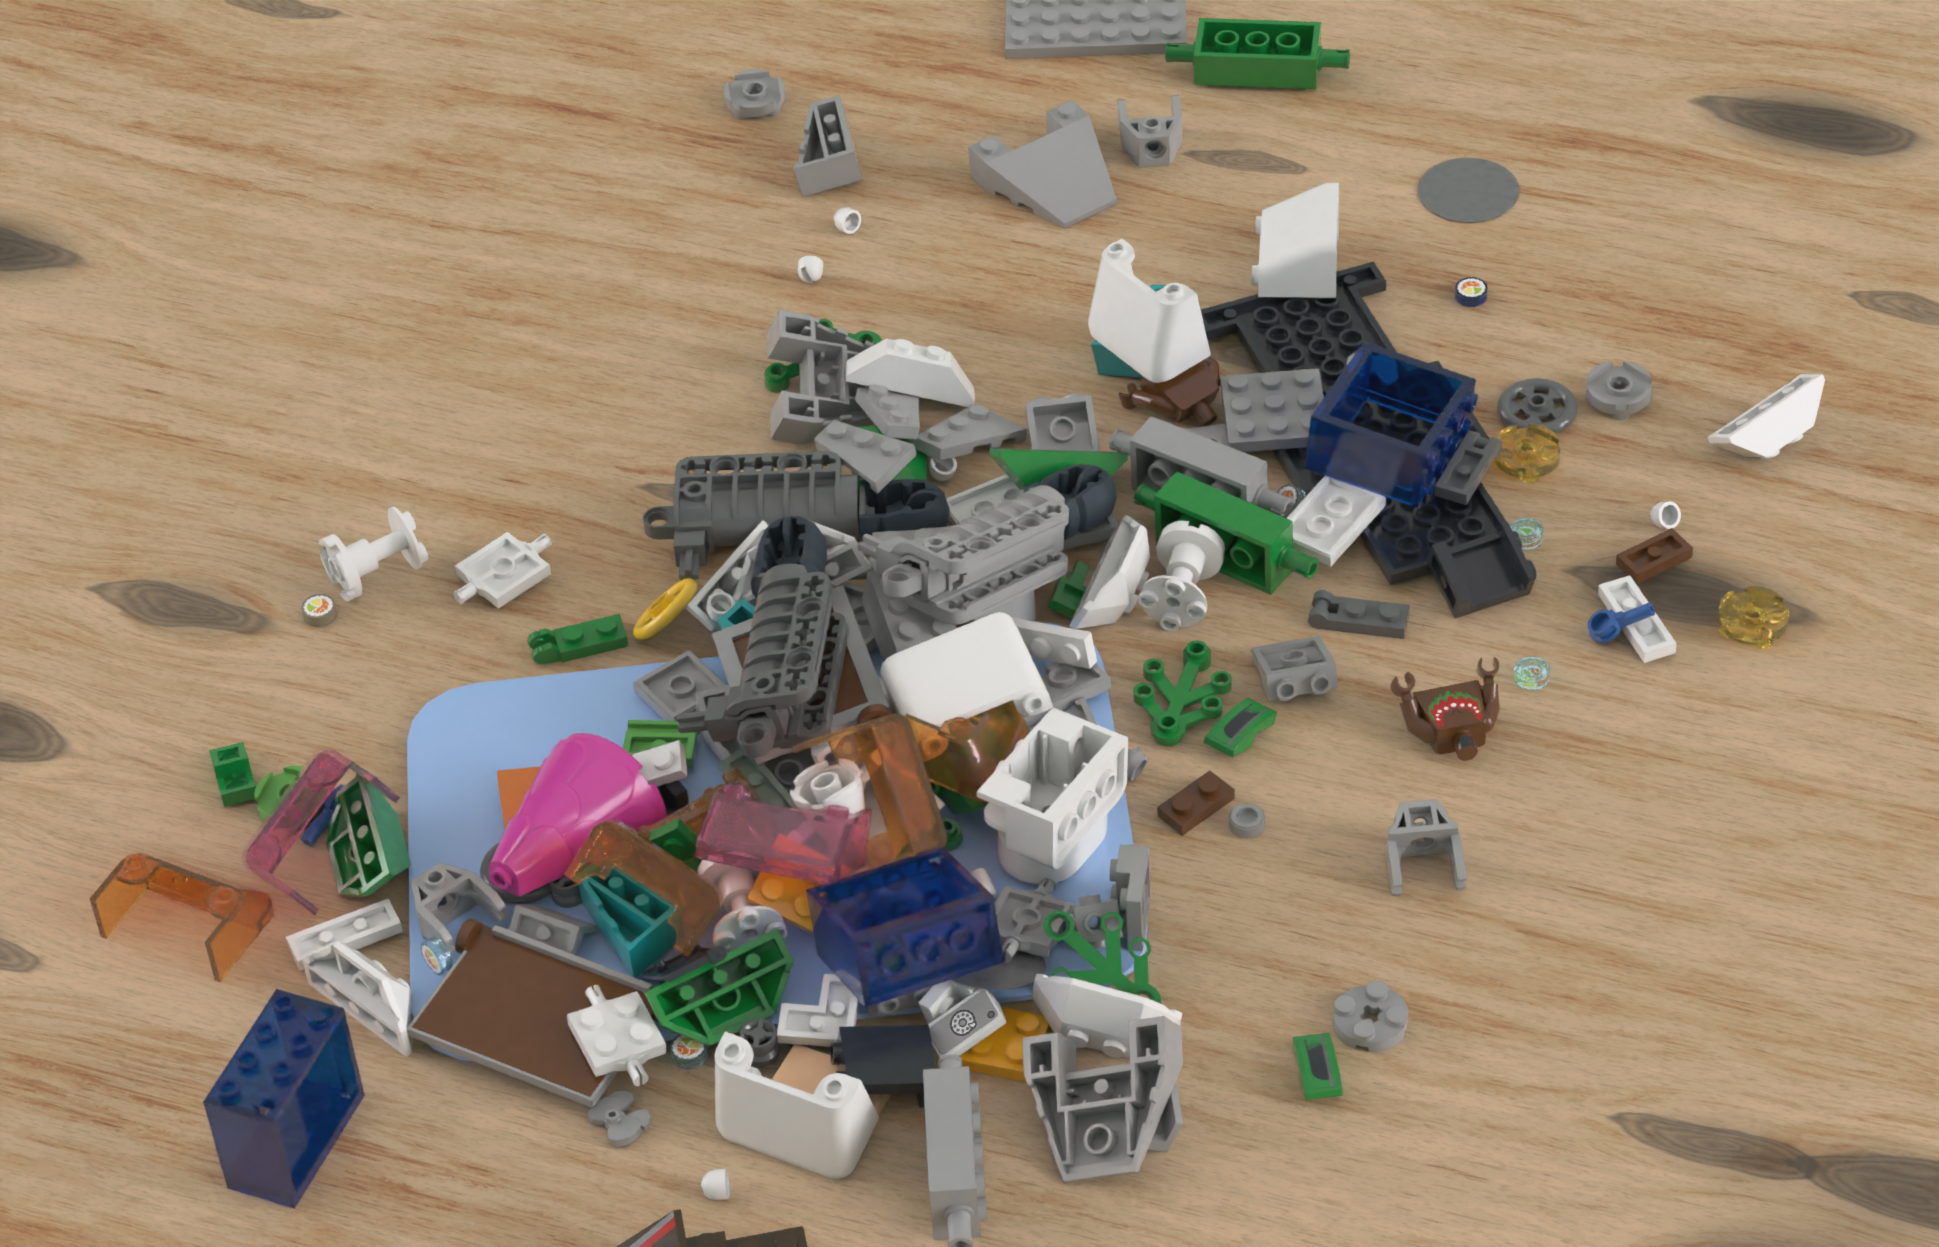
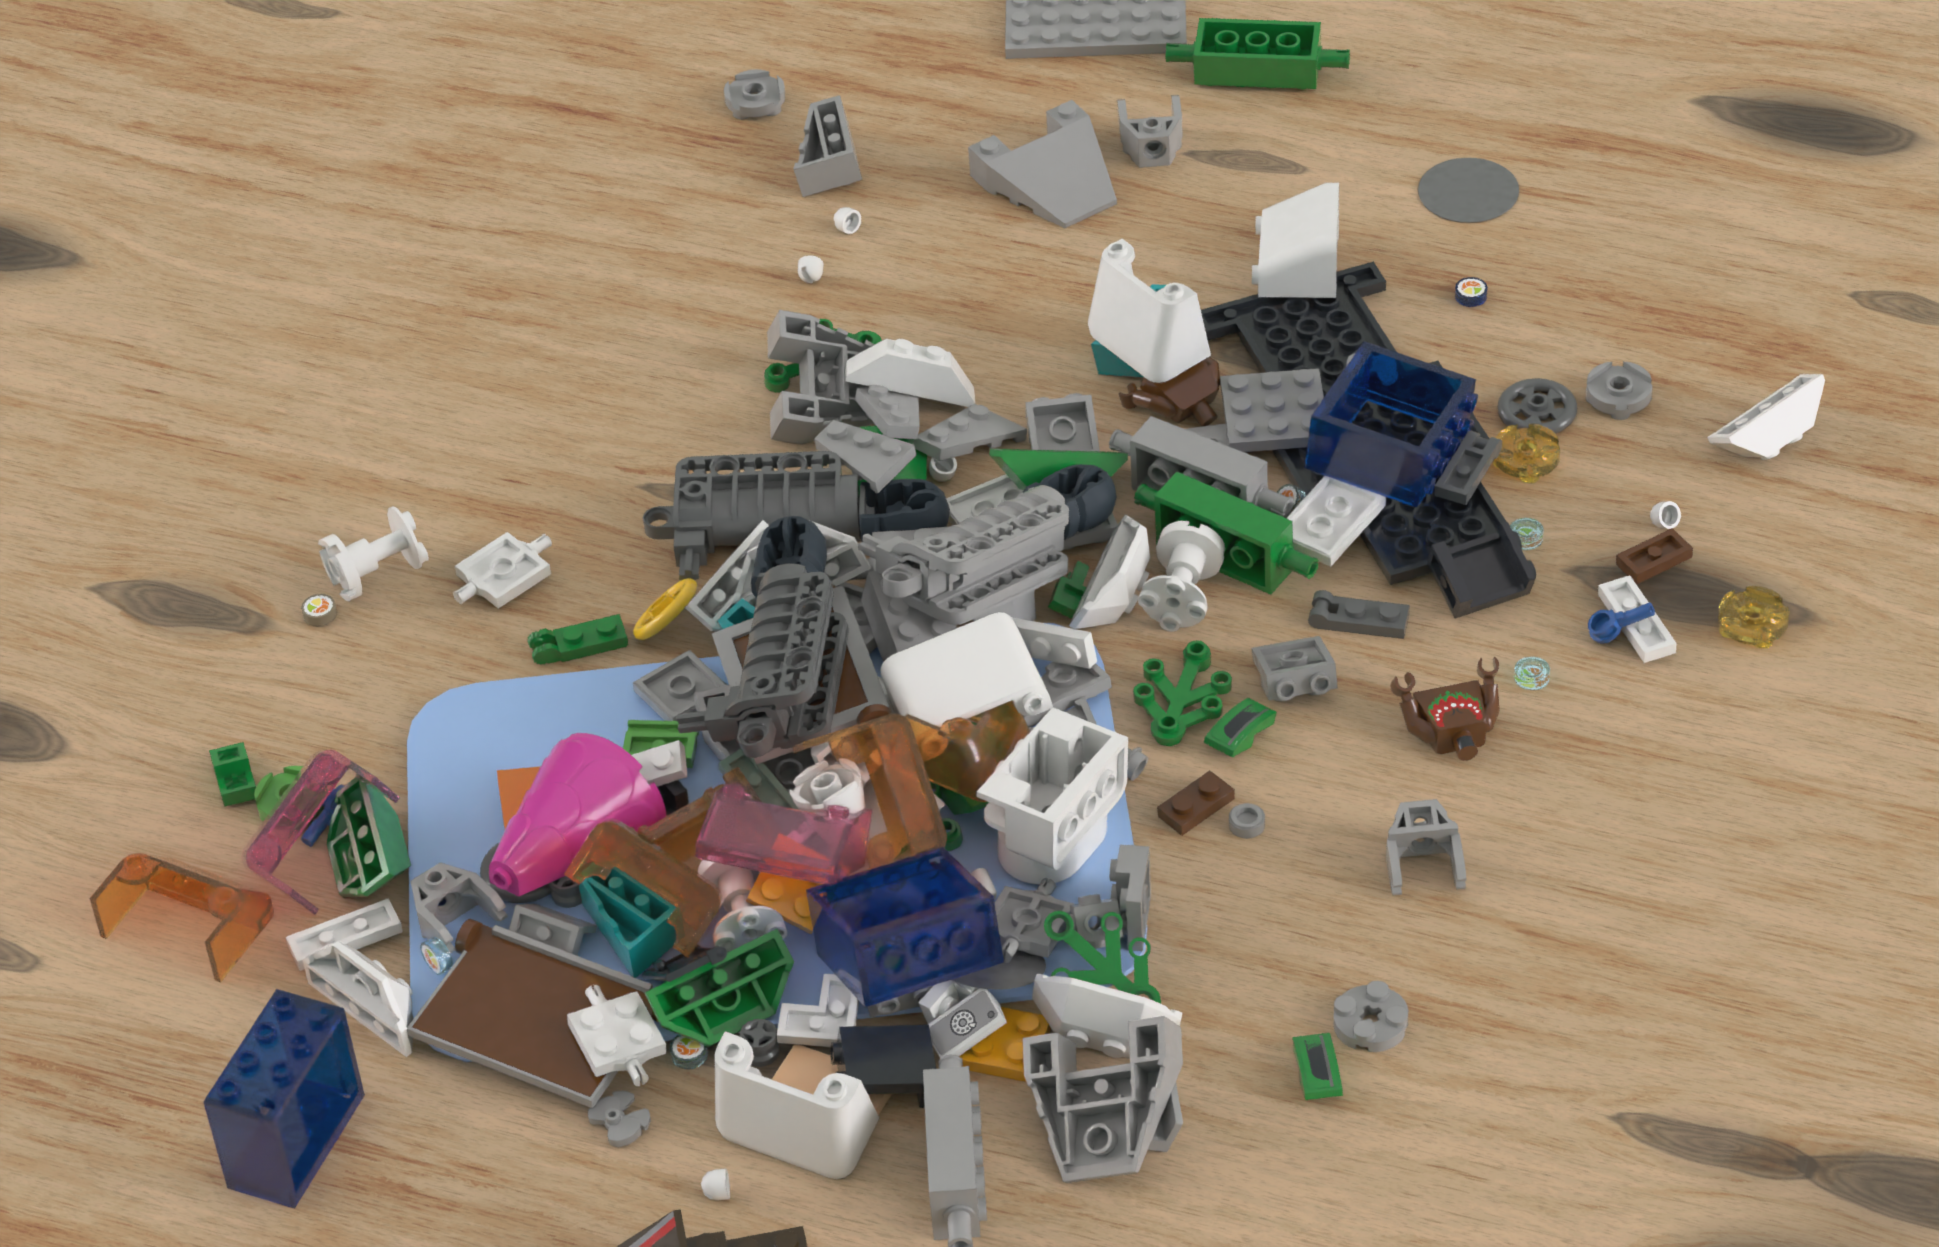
(678, 841): green plate -> none
(722, 603): white hinge -> none

